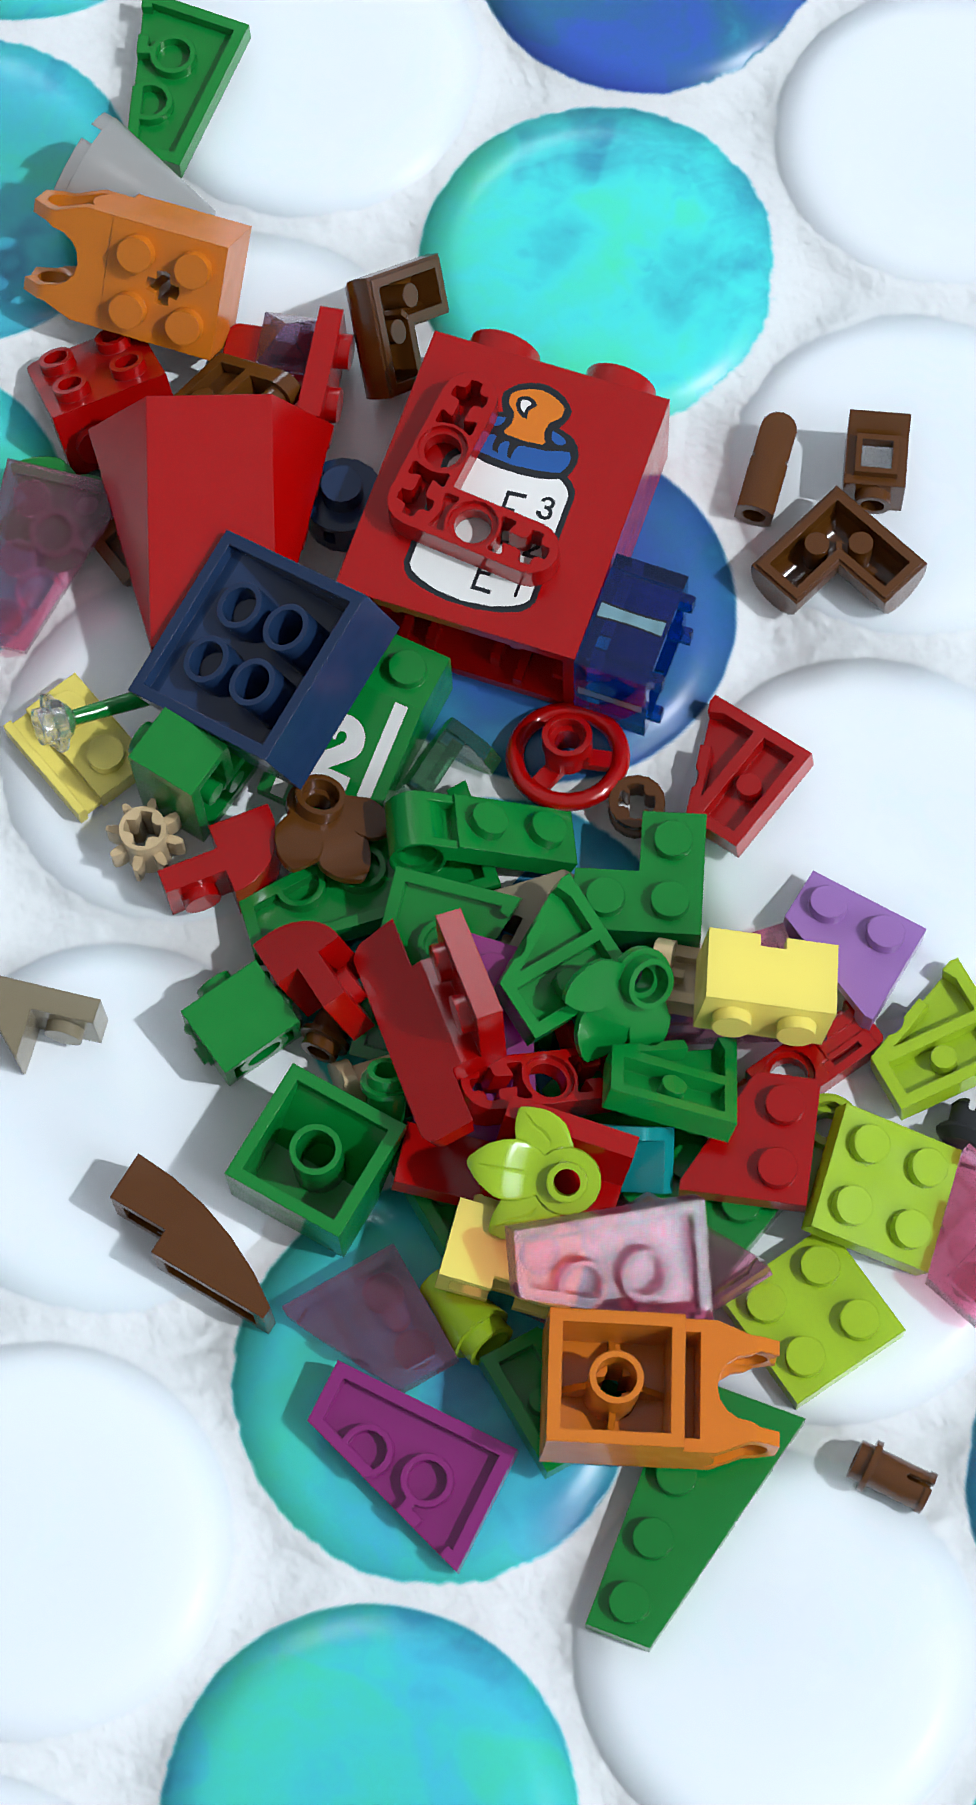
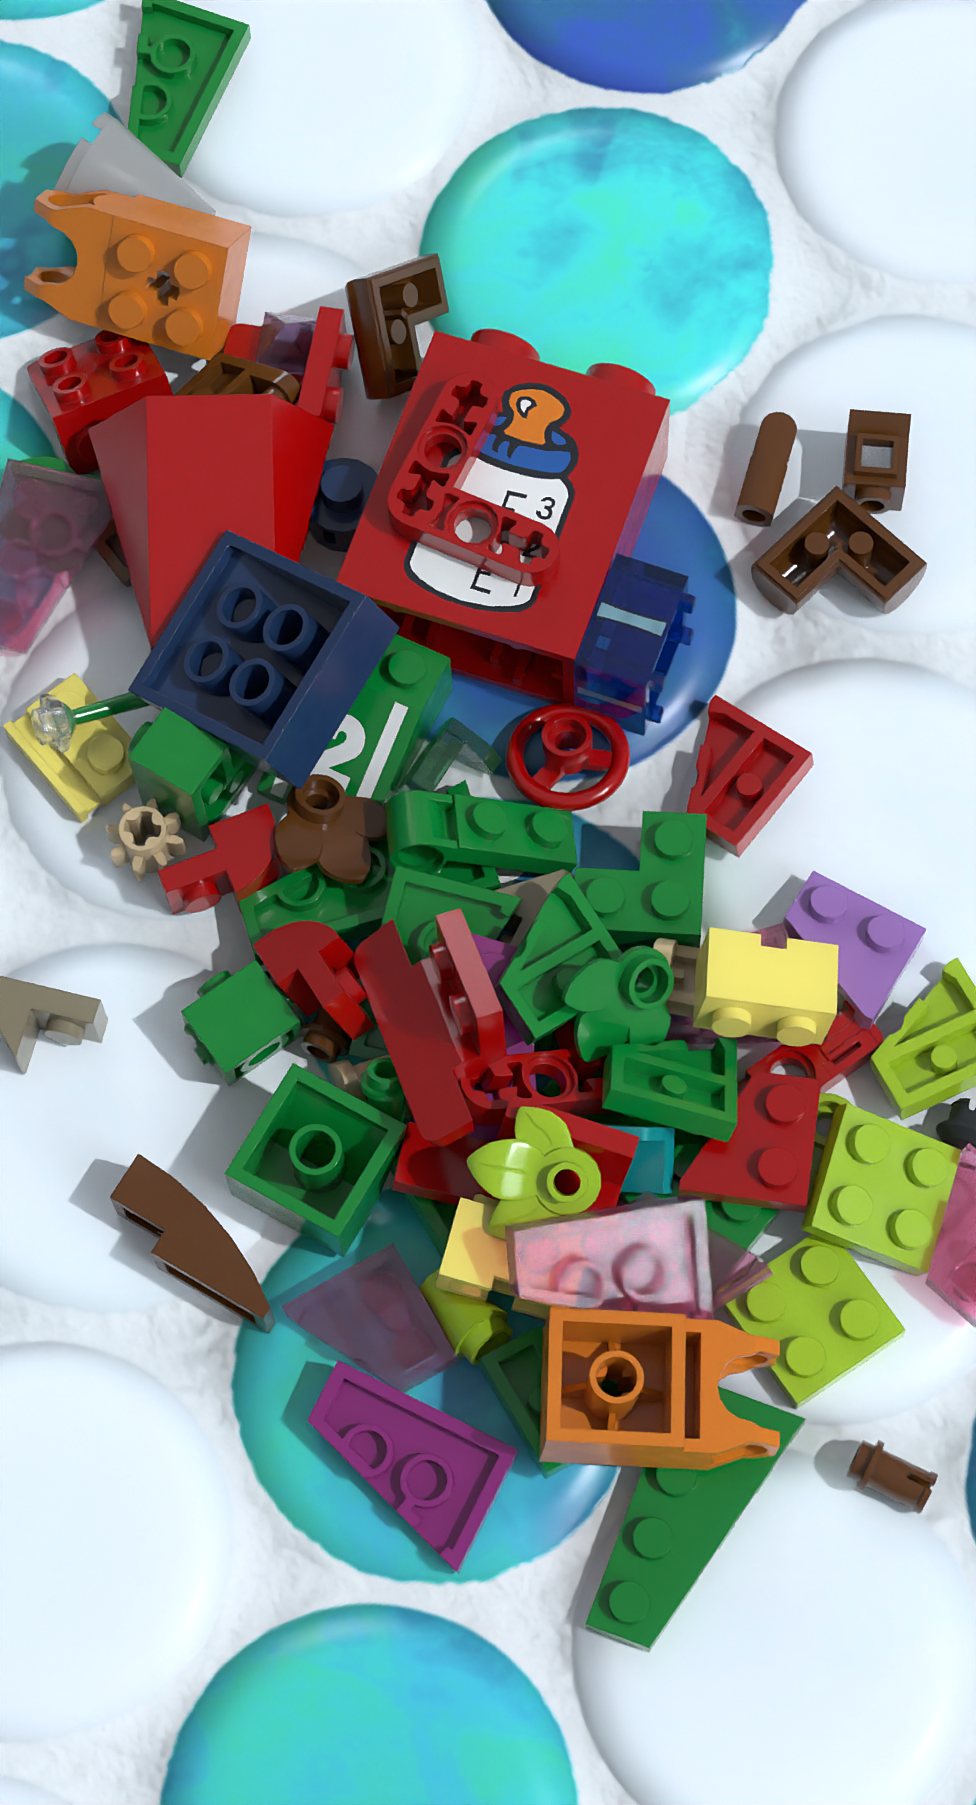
(632, 786): reddish brown bush -> none

